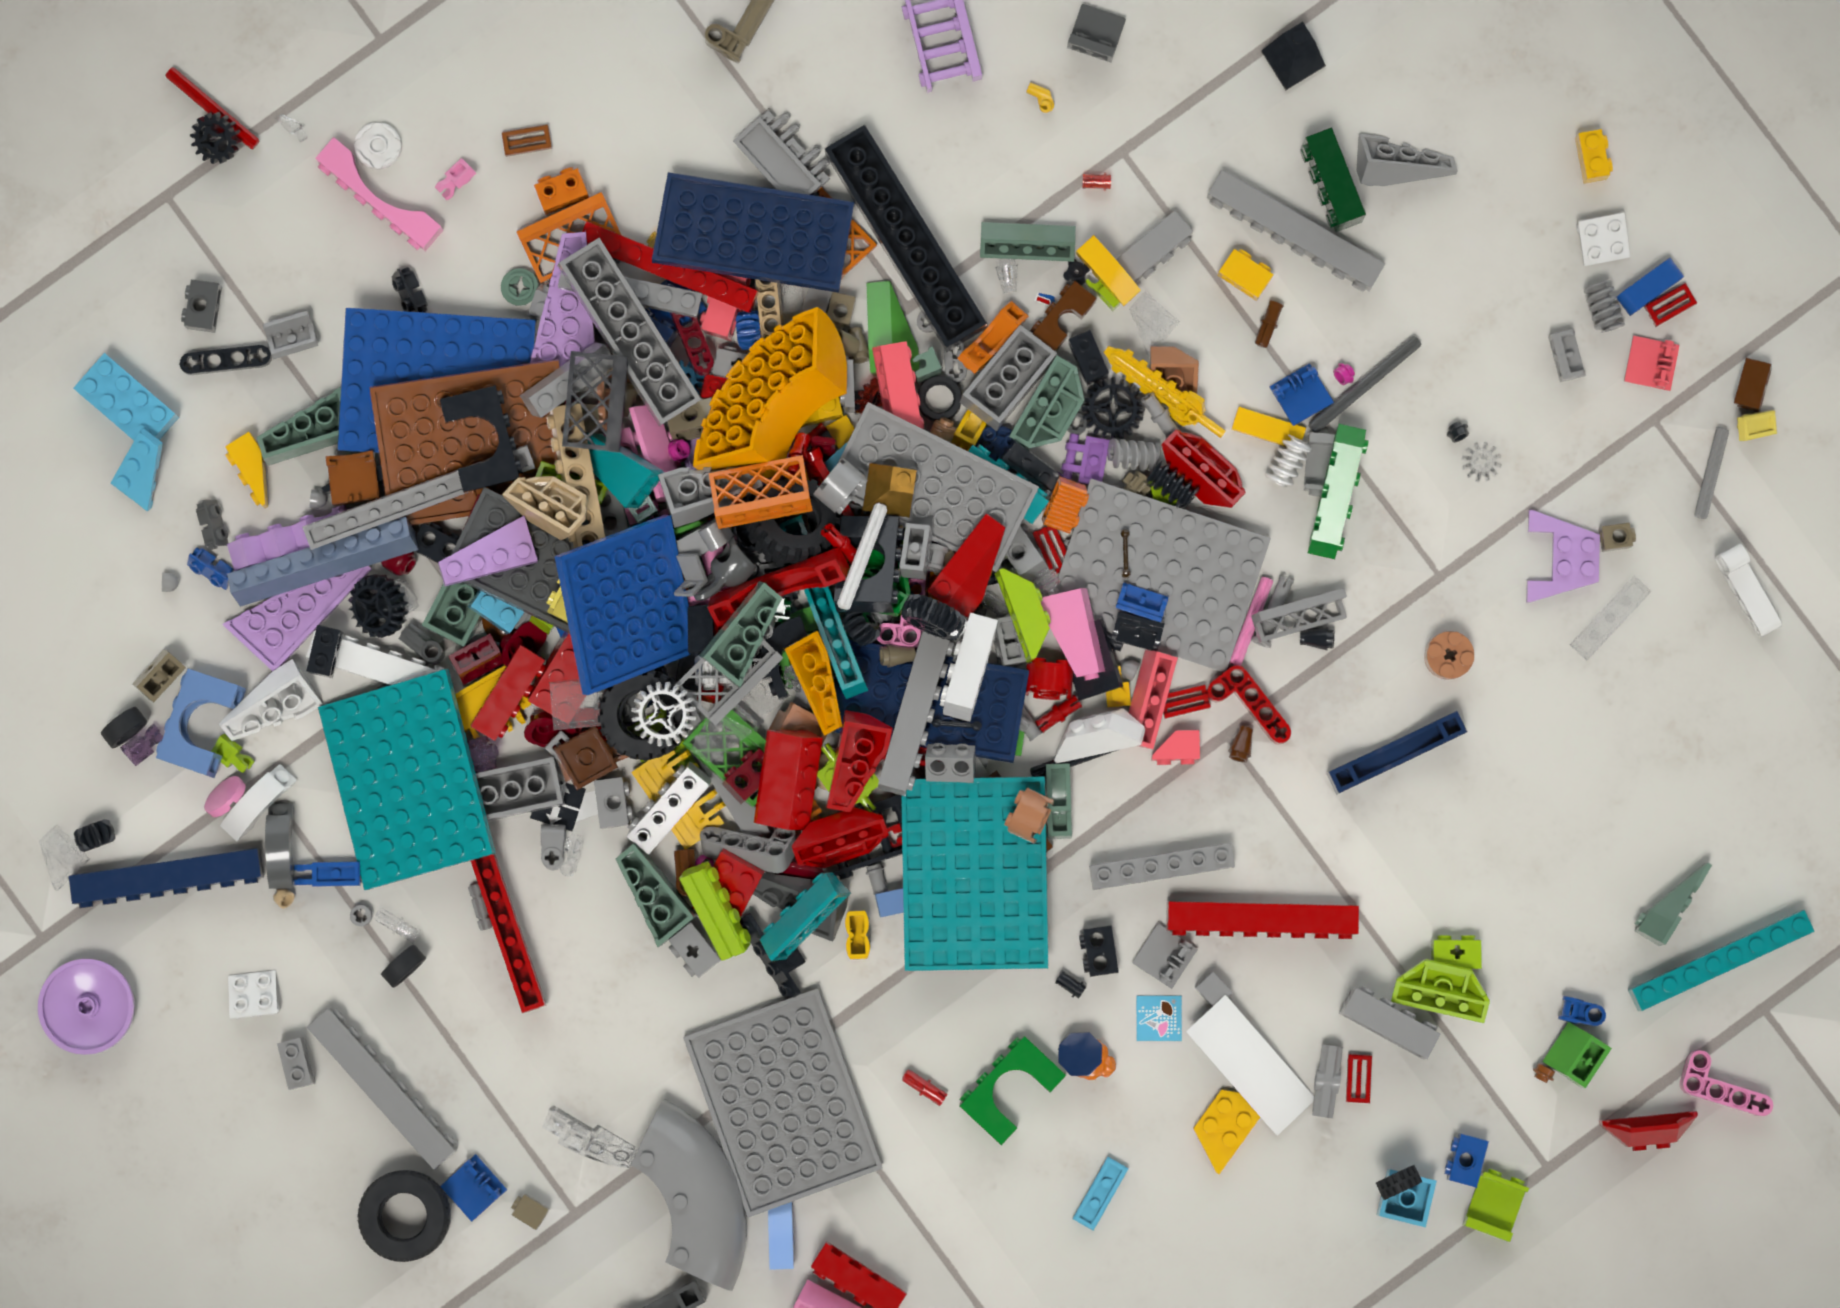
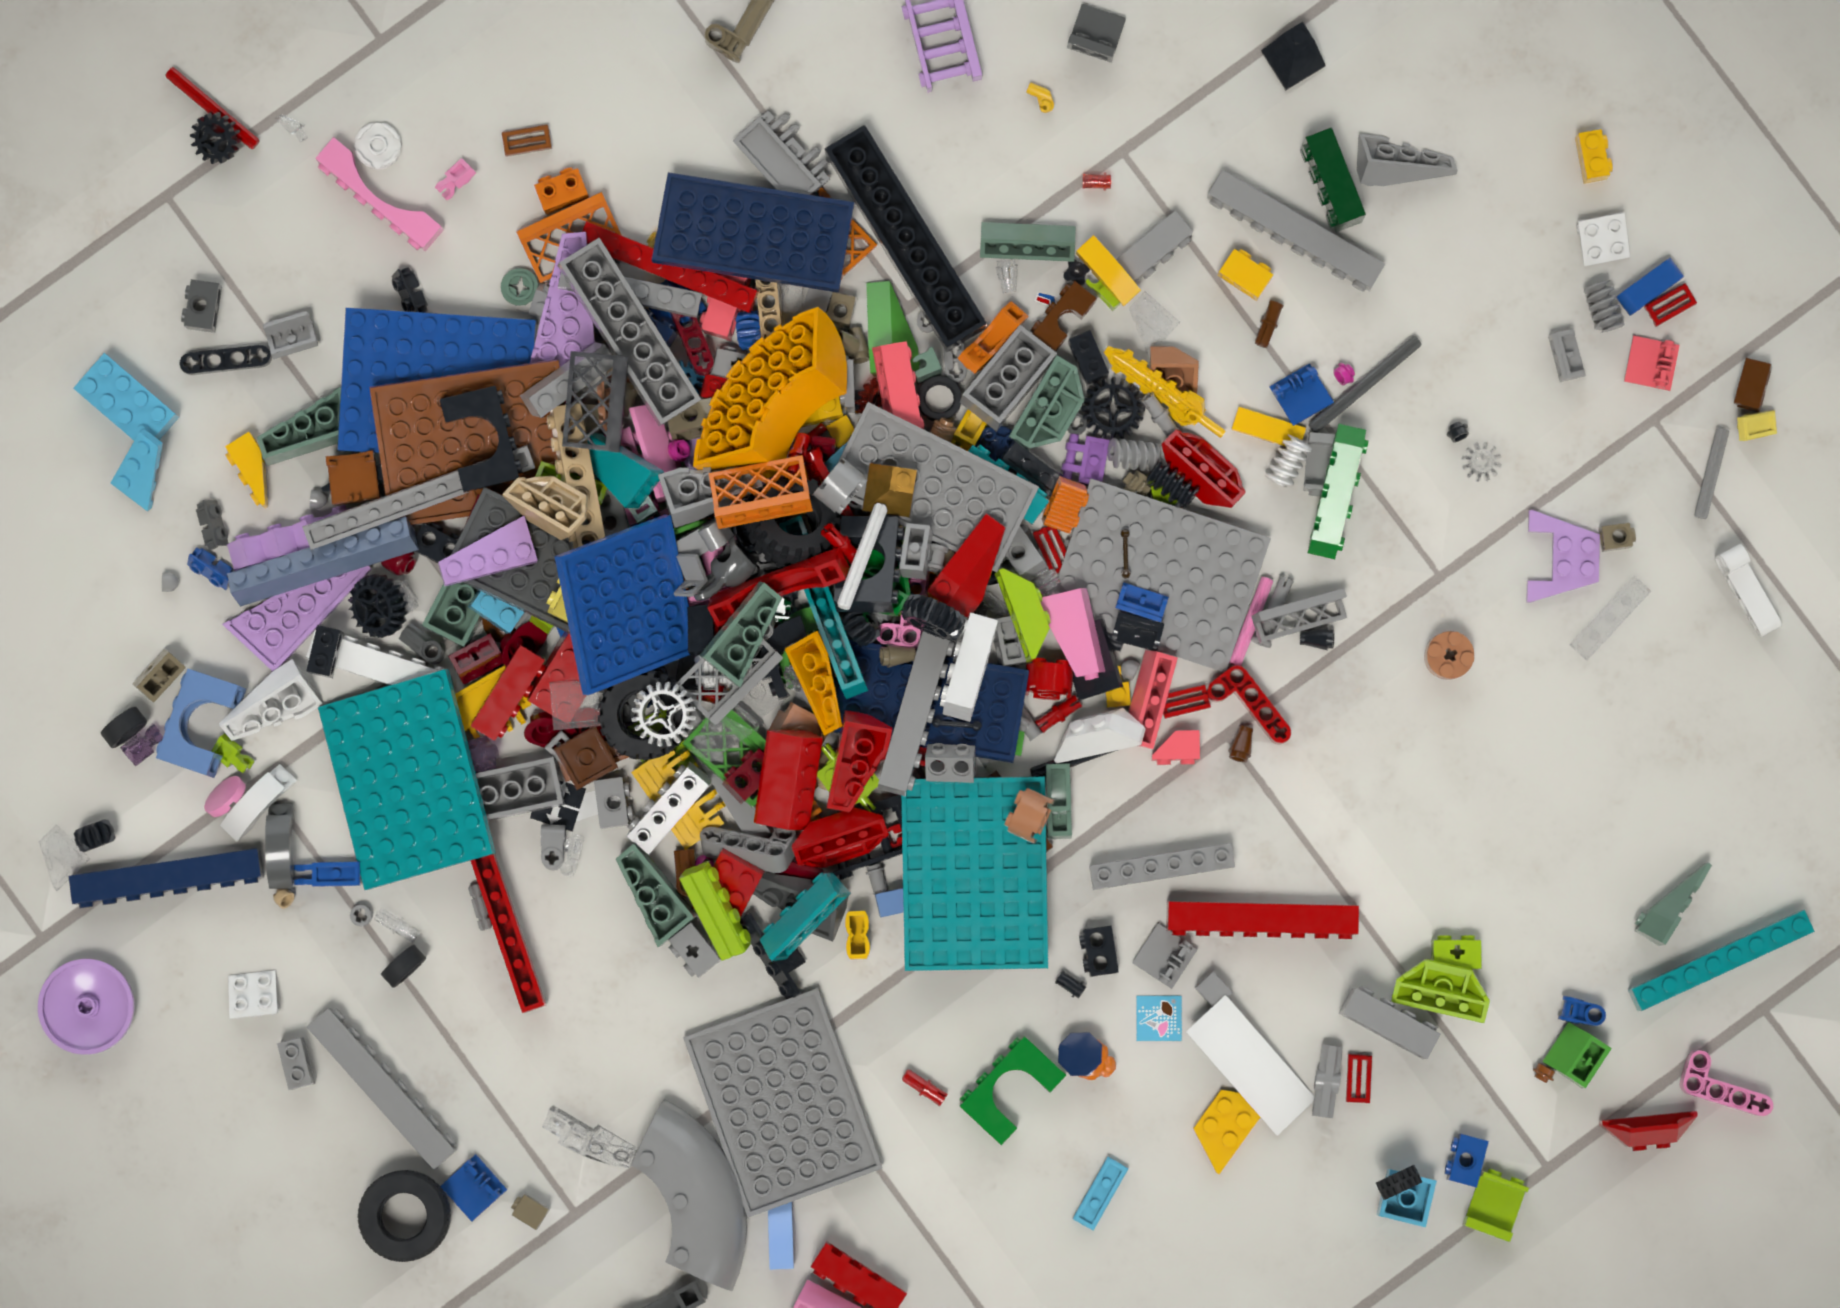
(1396, 752): dark blue arch -> none

